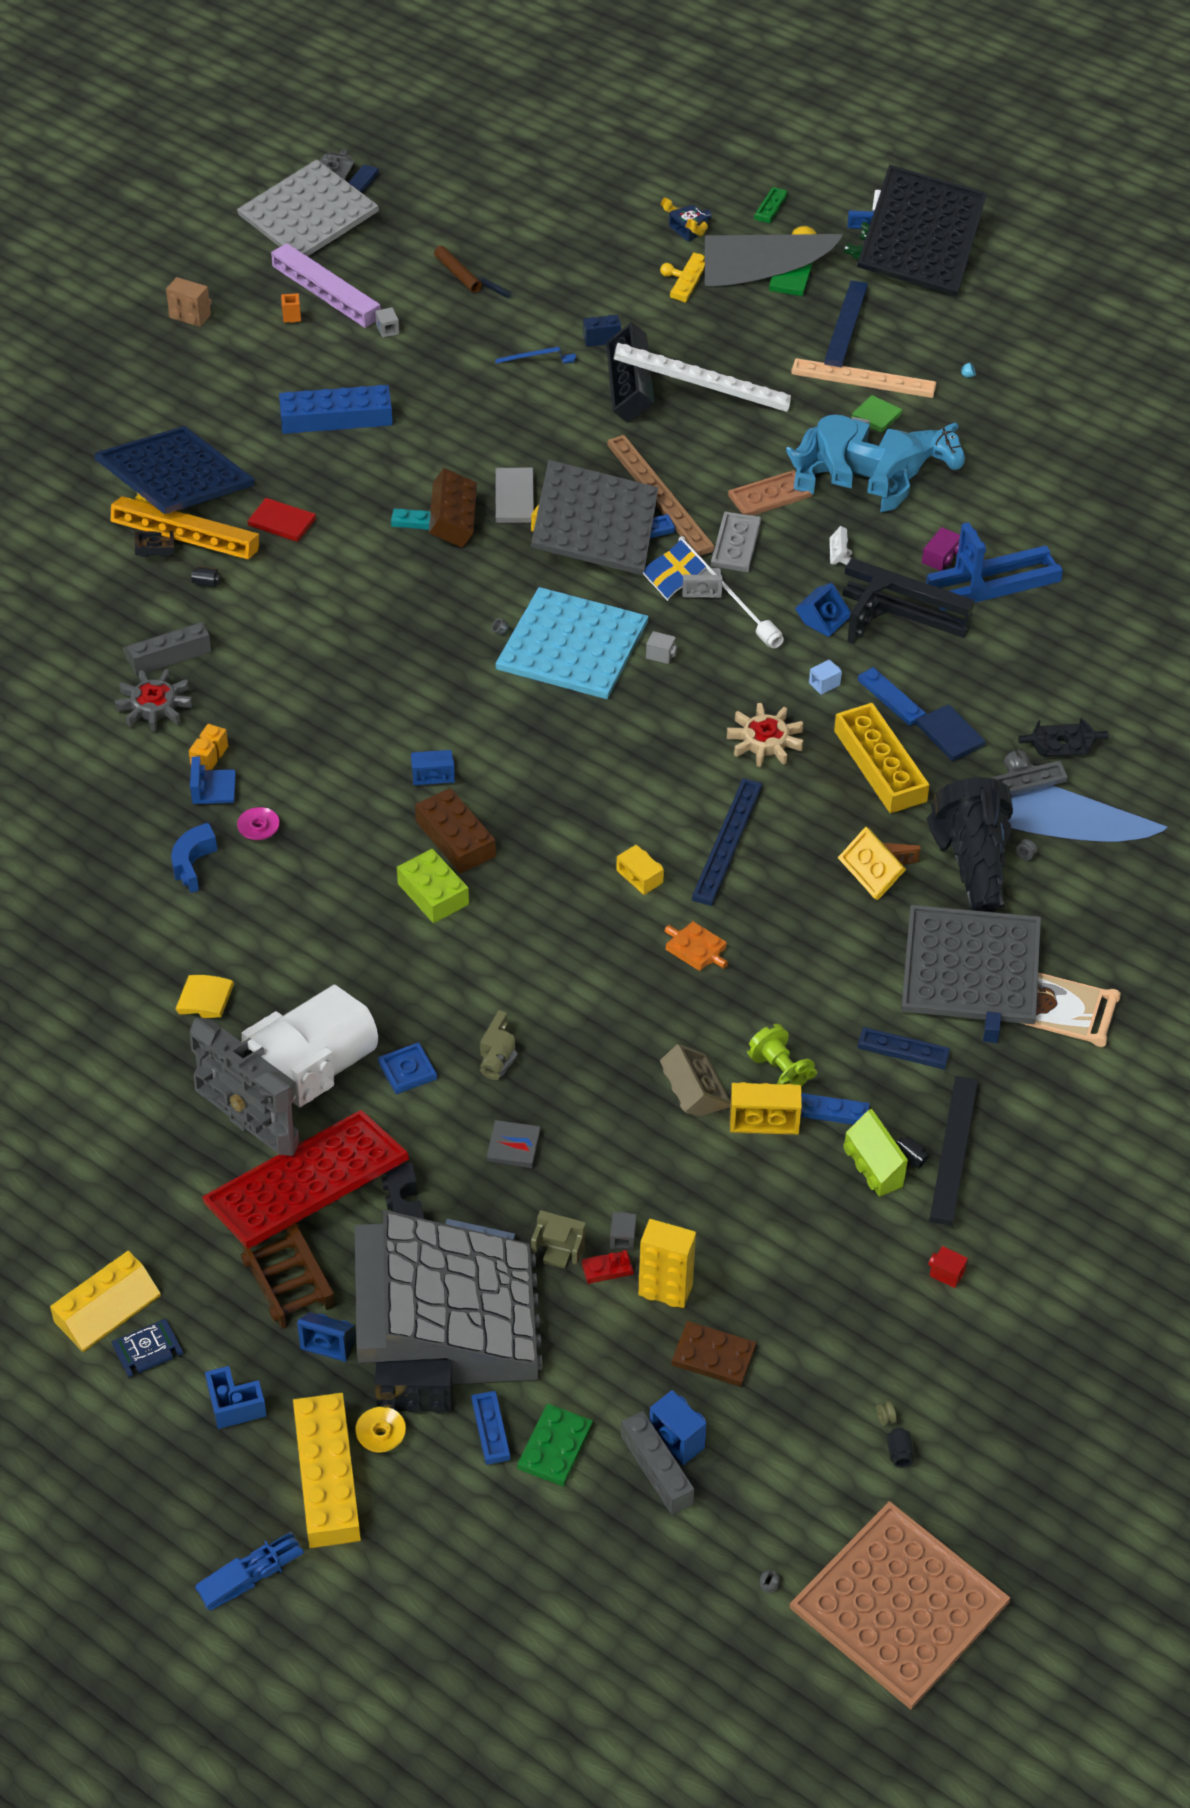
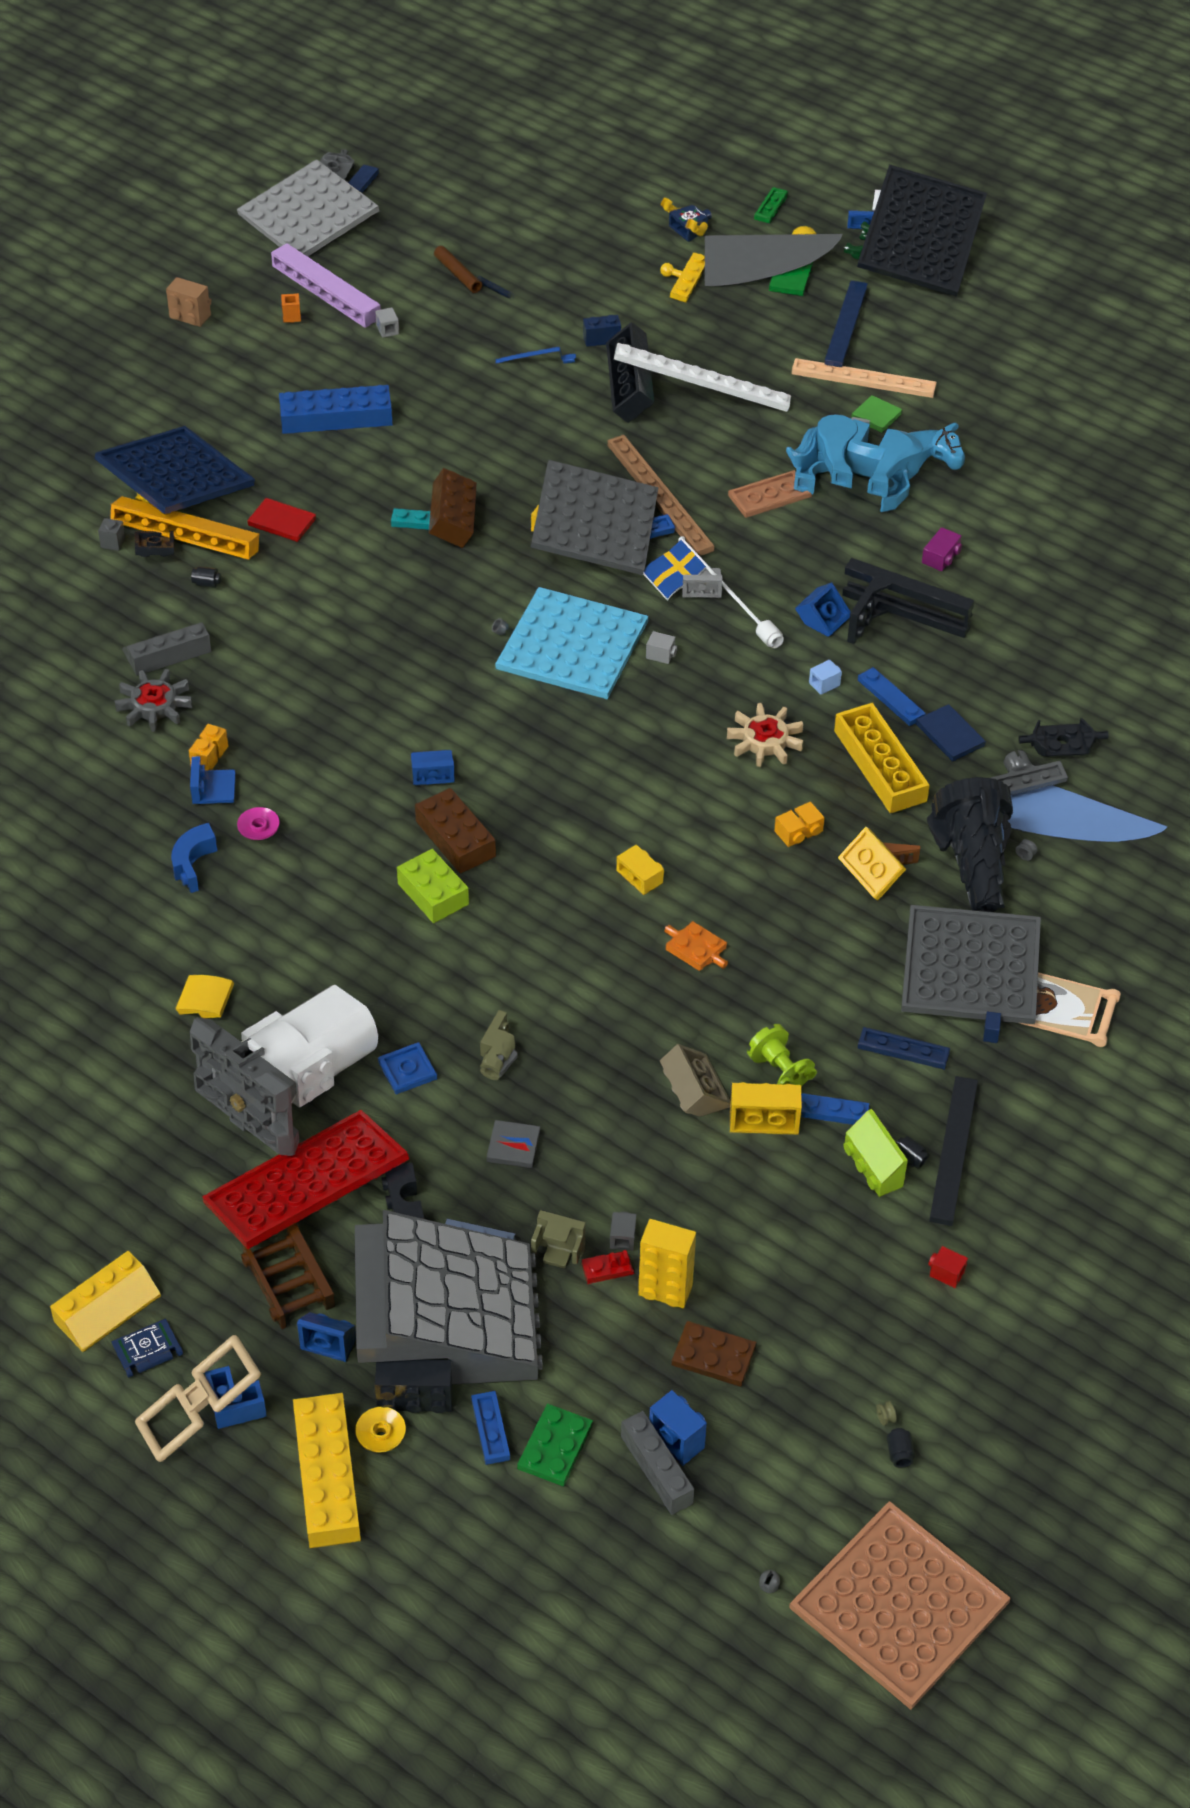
(111, 534): none -> dark grey brick
(197, 1397): none -> tan bar
(241, 1574): blue arm -> none
(514, 495): light grey tile -> none
(727, 842): dark blue tile -> none
(736, 541): light grey tile -> none
(795, 829): none -> light orange piece
(838, 547): white plate -> none
(968, 370): medium azure hinge -> none
(973, 568): blue piece -> none

